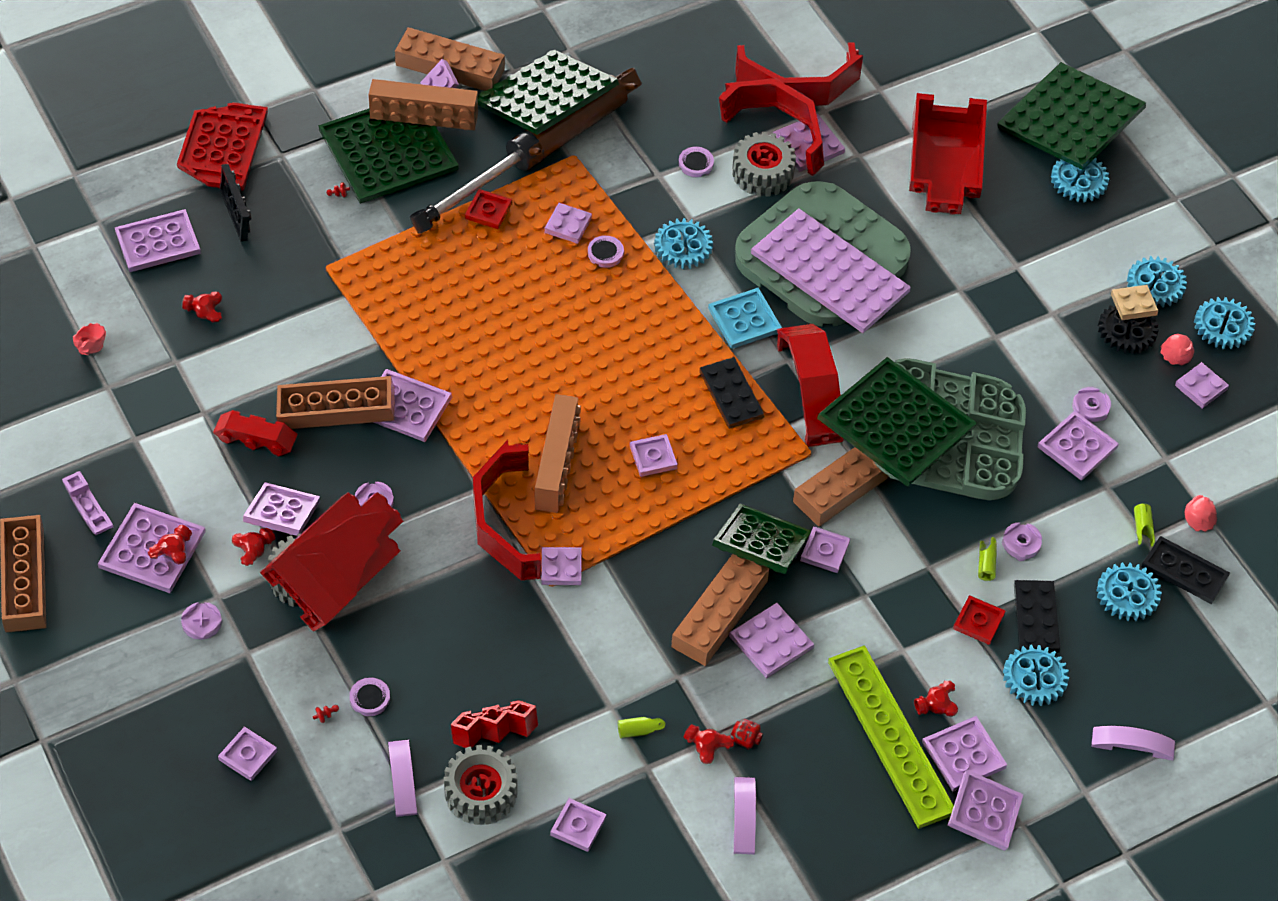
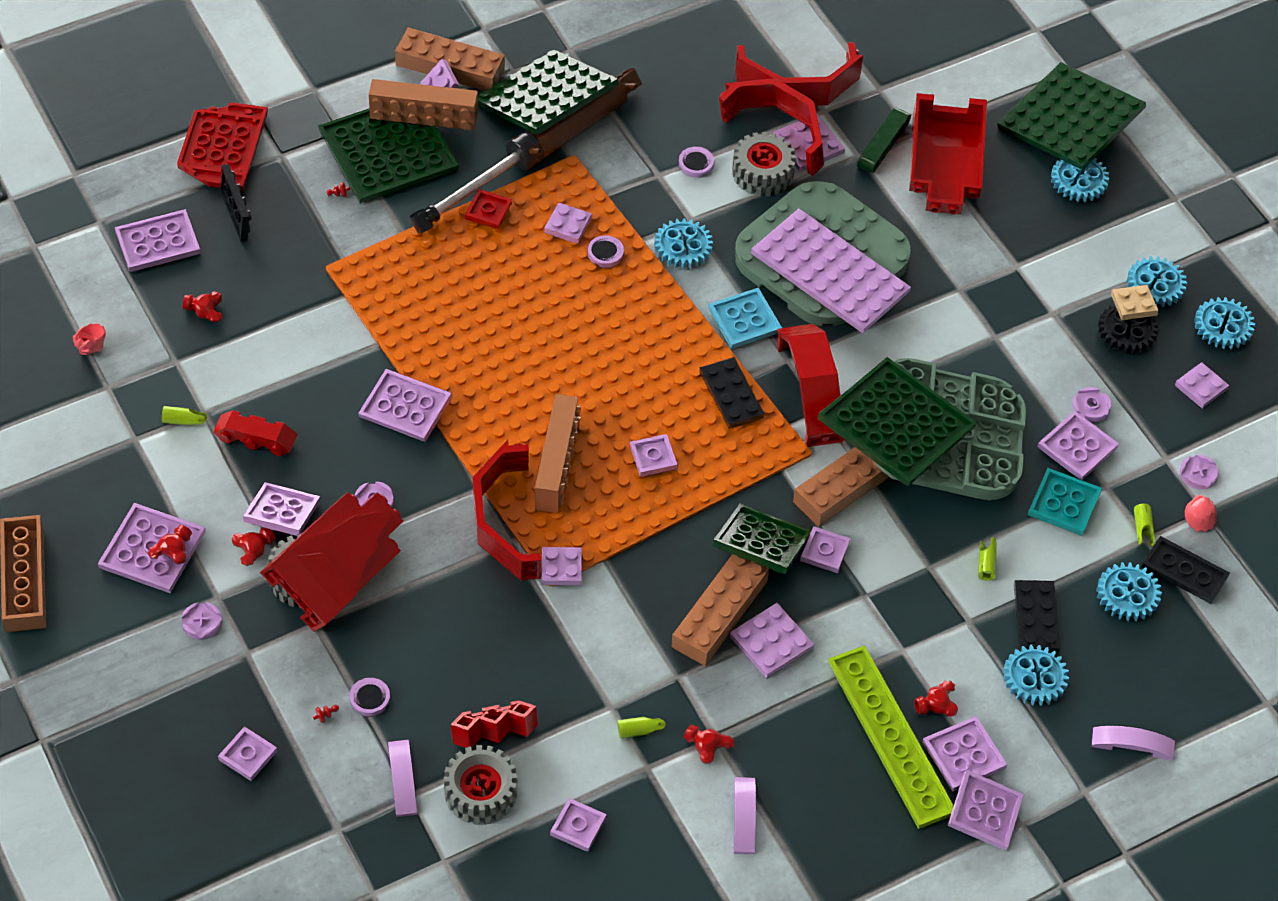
(86, 503): lavender slope -> none
(182, 416): none -> lime piece
(336, 402): nougat brick -> none
(746, 733): red head -> none
(883, 140): none -> dark green beam
(979, 619): red plate -> none
(1019, 550): lavender plate -> none
(1064, 501): none -> teal plate
(1177, 349): coral hair -> none
(1199, 472): none -> lavender tile

